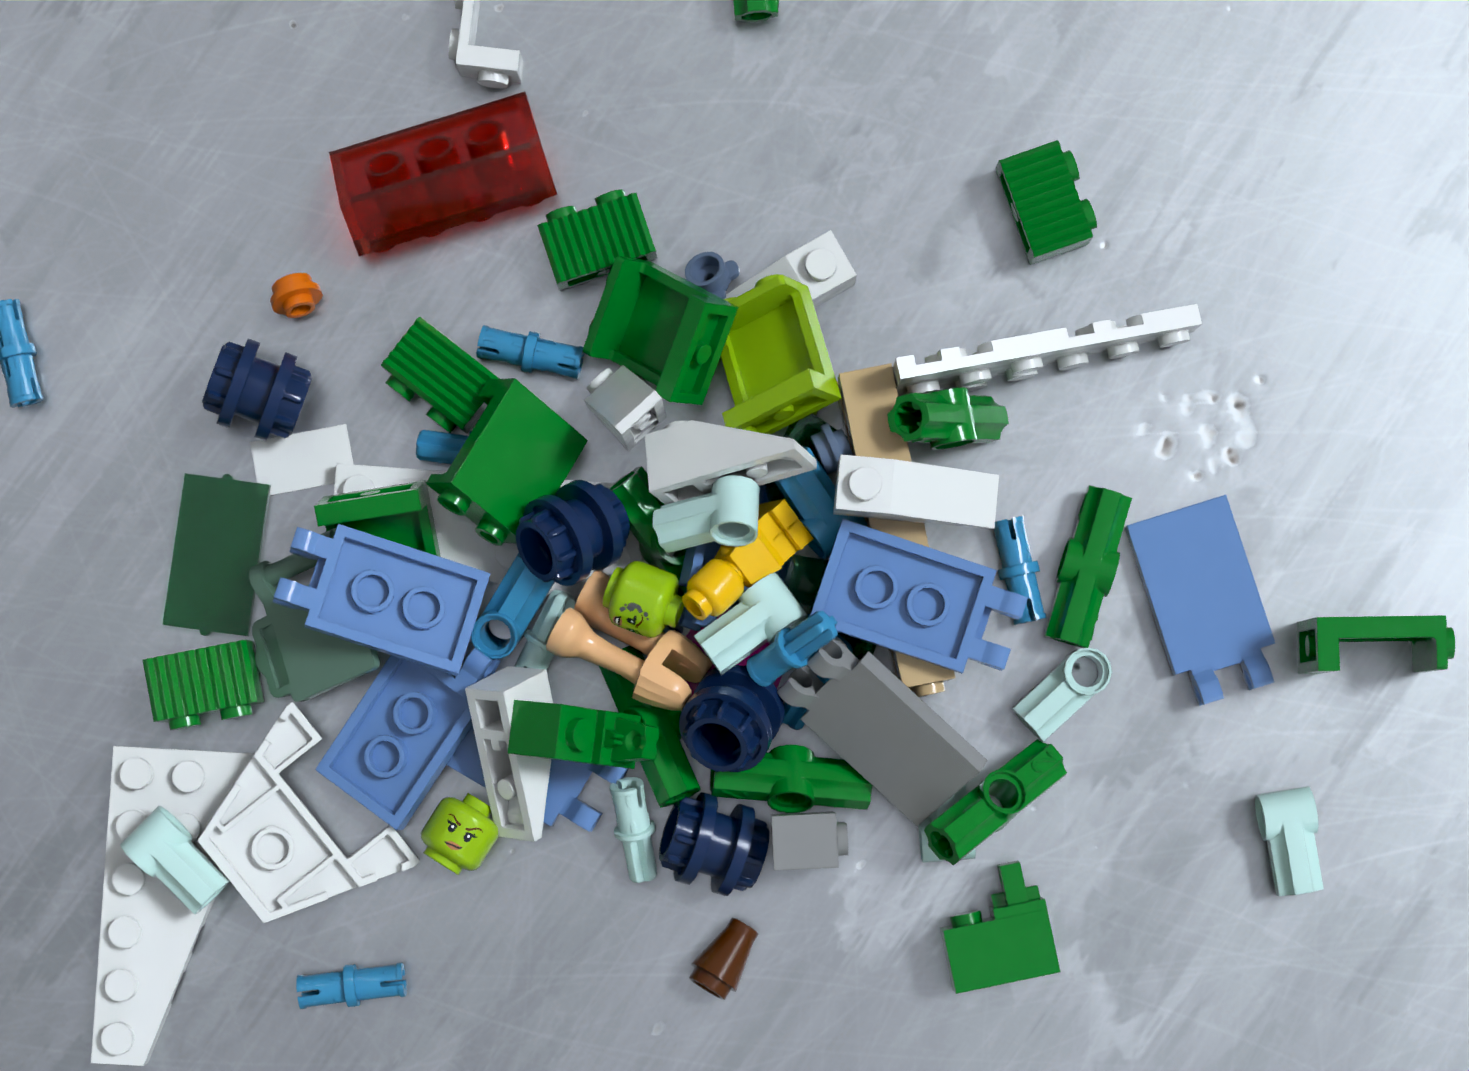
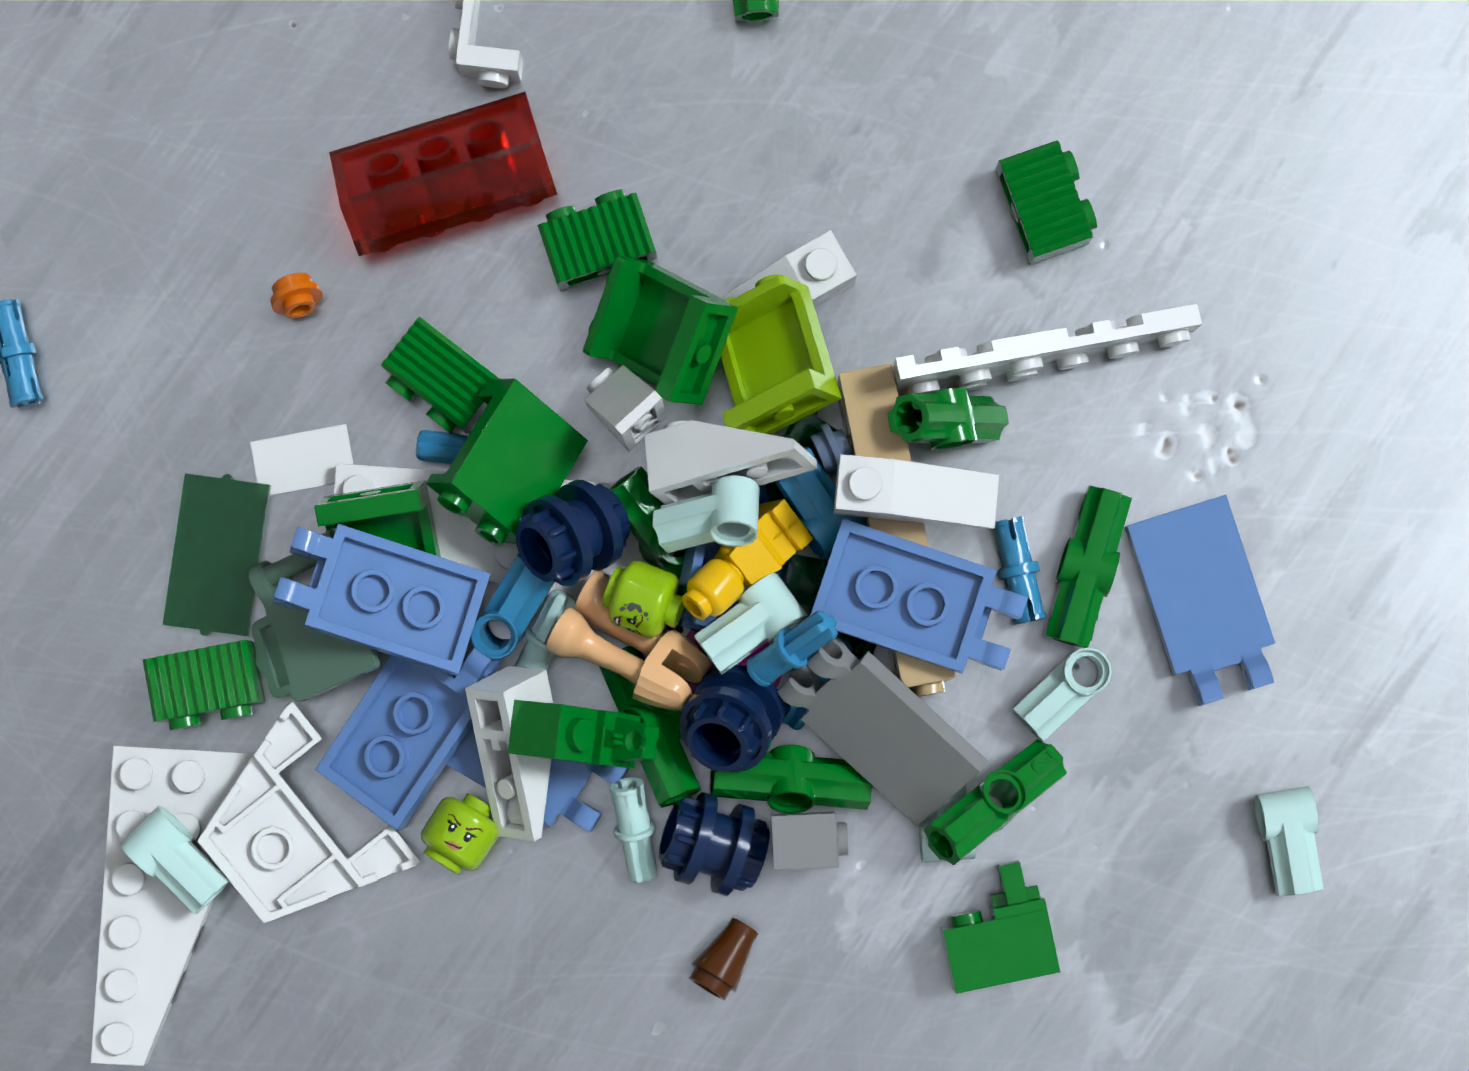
(256, 390): dark blue piece -> none
(351, 985): dark azure pin -> none
(530, 352): dark azure pin -> none
(711, 272): sand blue plate -> none
(1320, 638): green panel -> none

